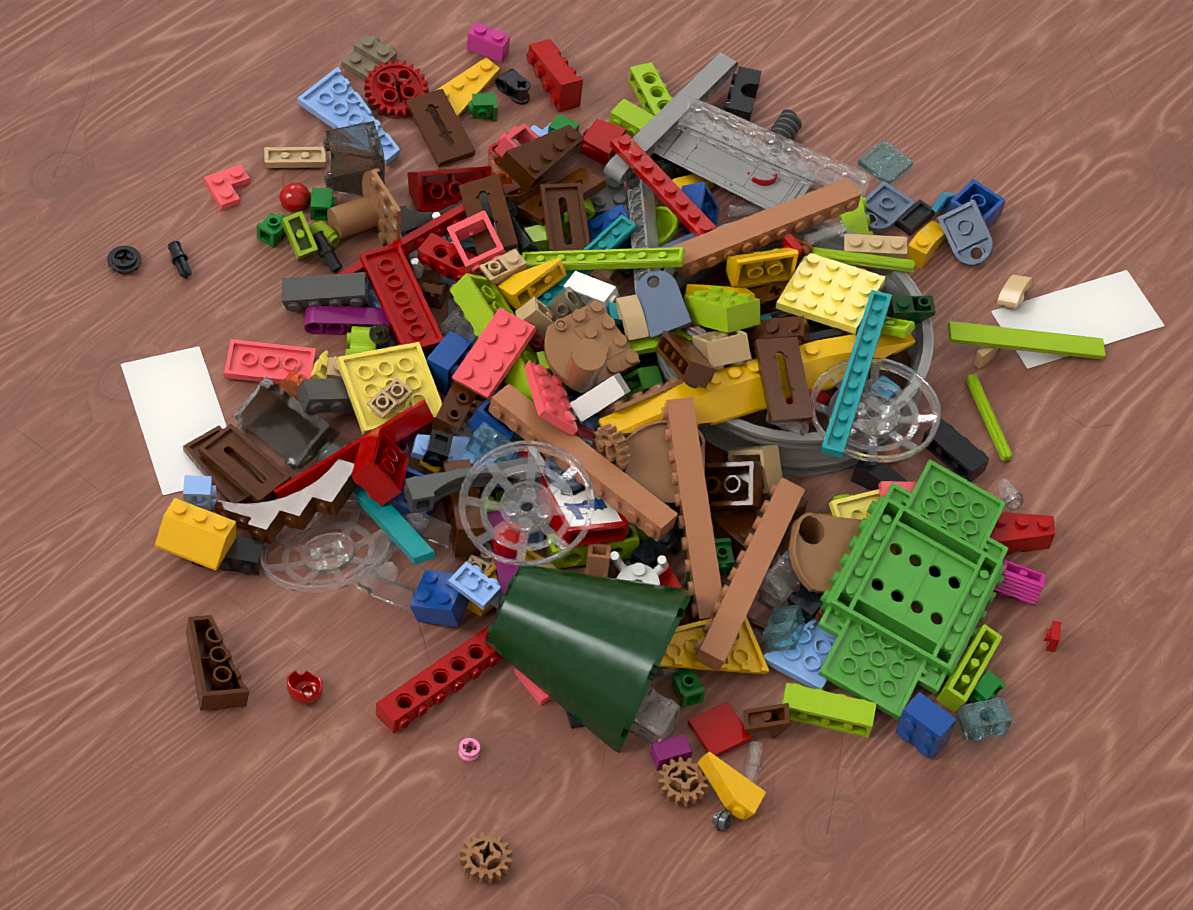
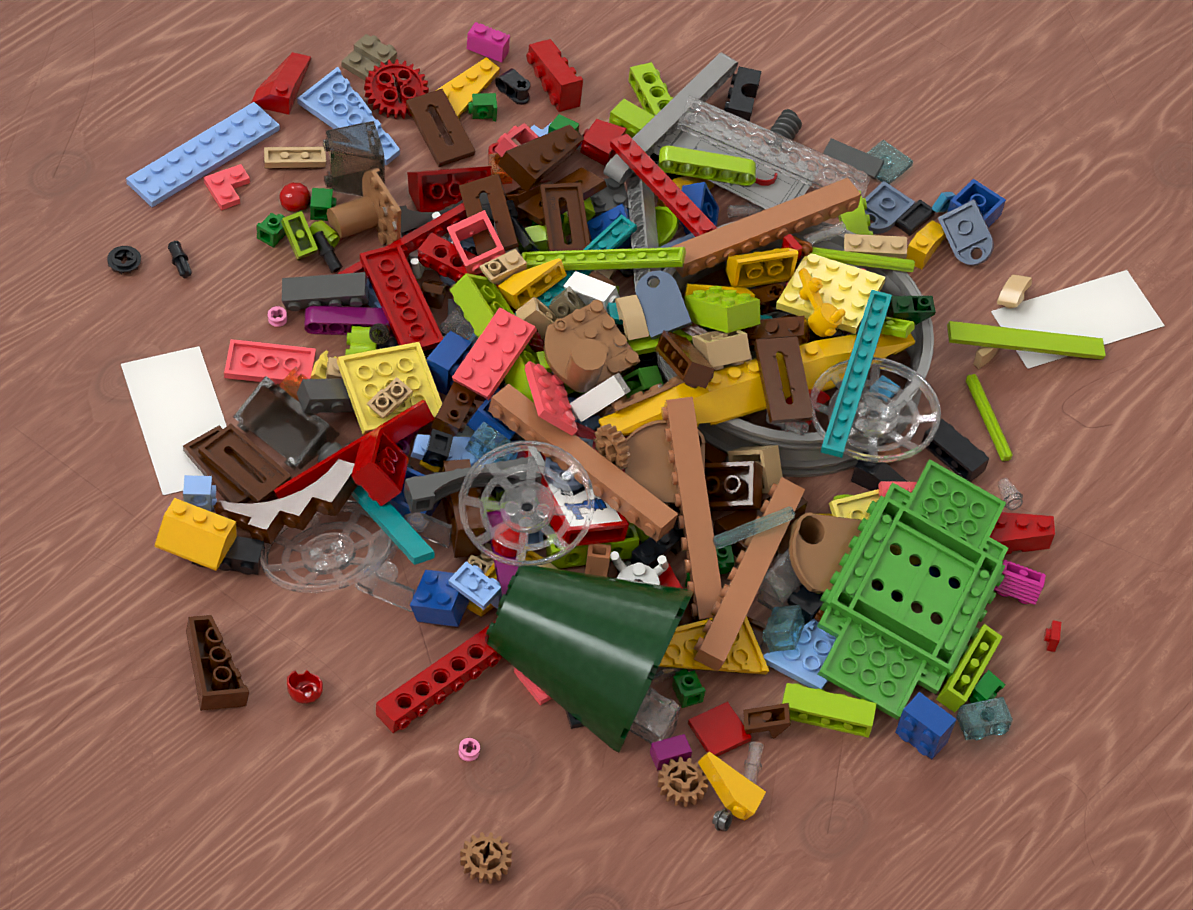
(202, 154): none -> light blue plate
(276, 311): none -> bright pink bush
(282, 86): none -> red wedge
(707, 165): none -> lime beam
(753, 527): none -> clear light blue axle
(825, 315): none -> yellow piece
(862, 161): none -> dark grey tile

